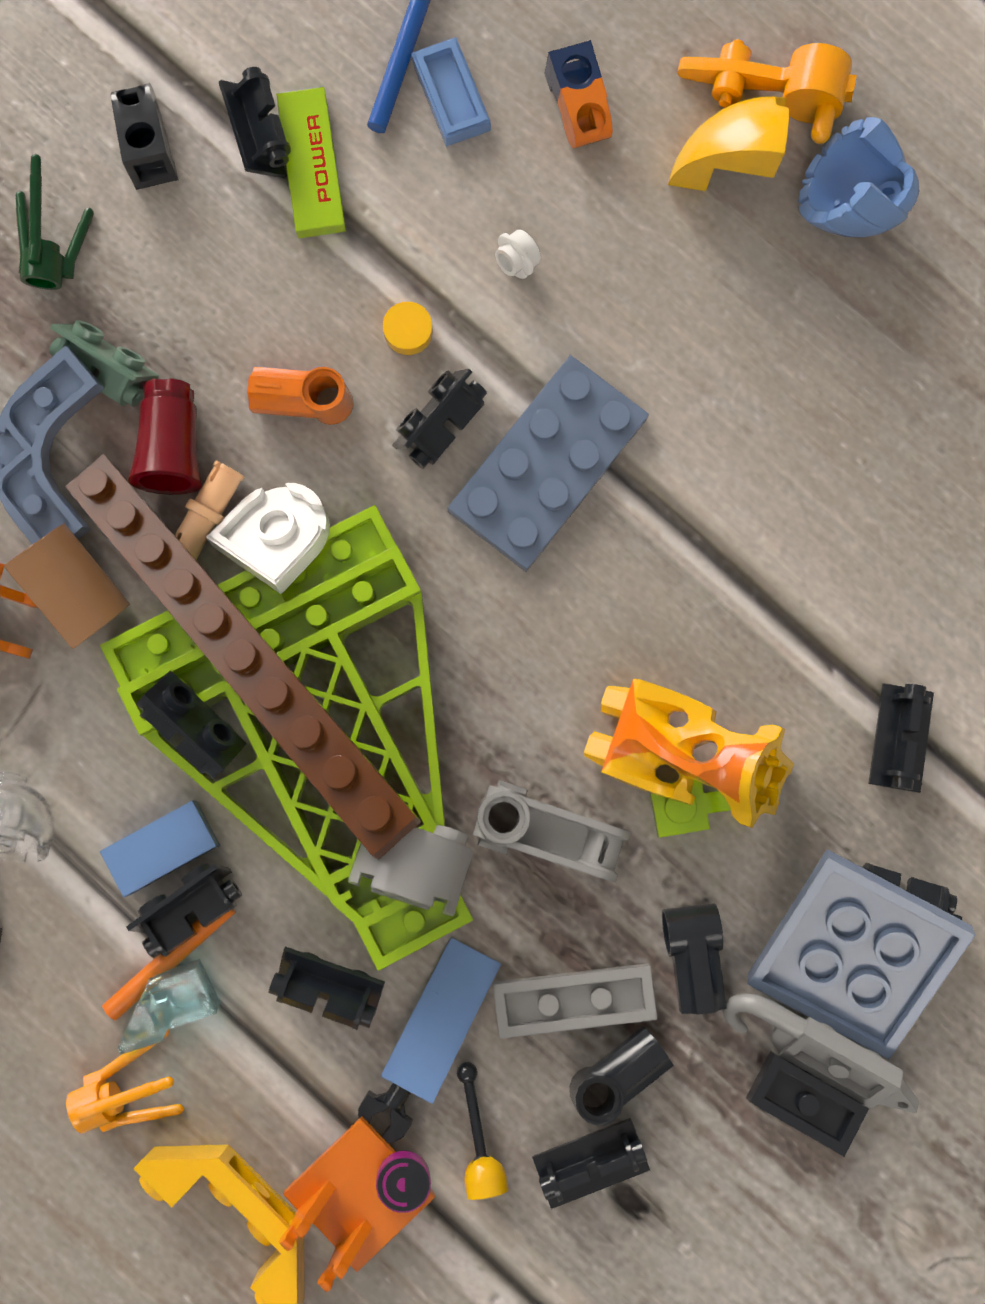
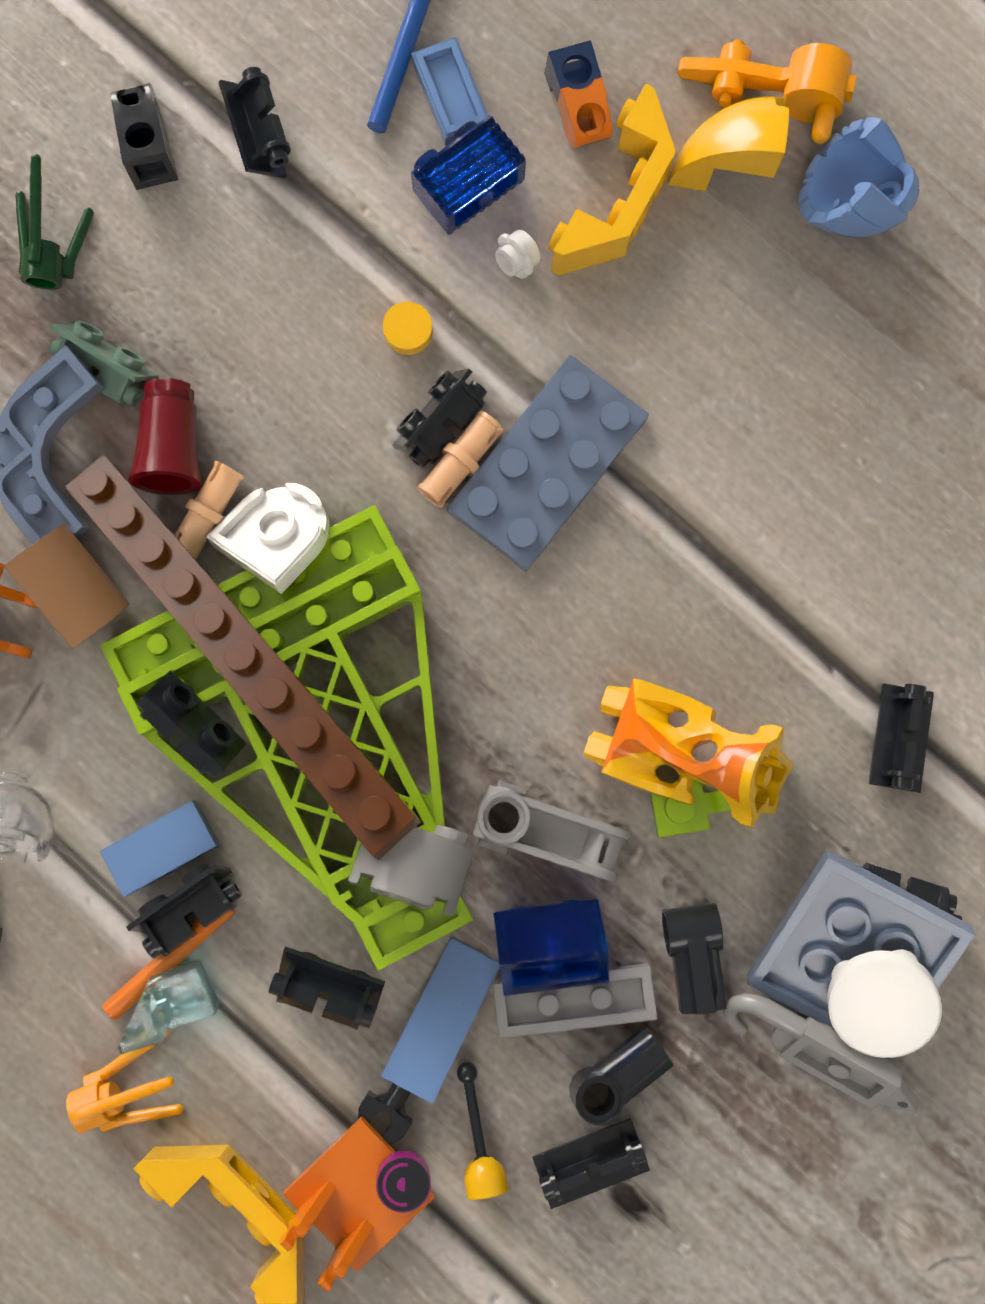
(296, 392): orange piece -> none
(311, 163): lime tile -> none
(460, 459): none -> light nougat pin
(468, 173): none -> clear blue brick
(551, 947): none -> clear blue brick
(591, 241): none -> yellow slope
(807, 1103): black plate -> none
(884, 1003): none -> white tile

